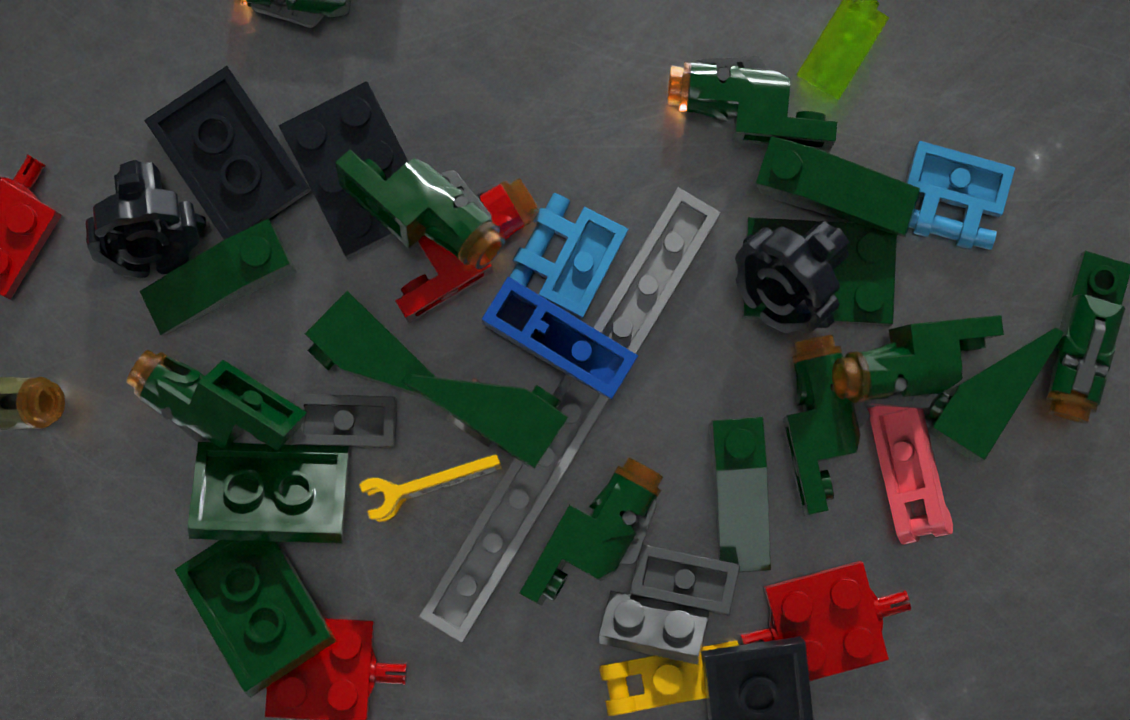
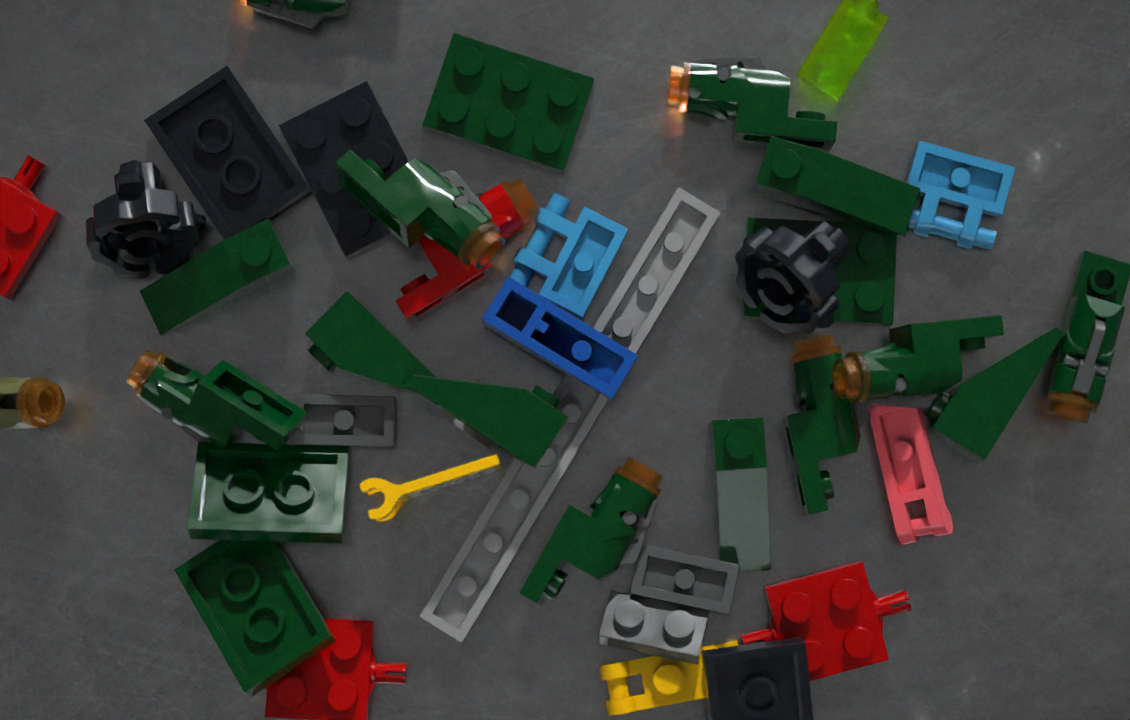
(508, 103): none -> dark green plate

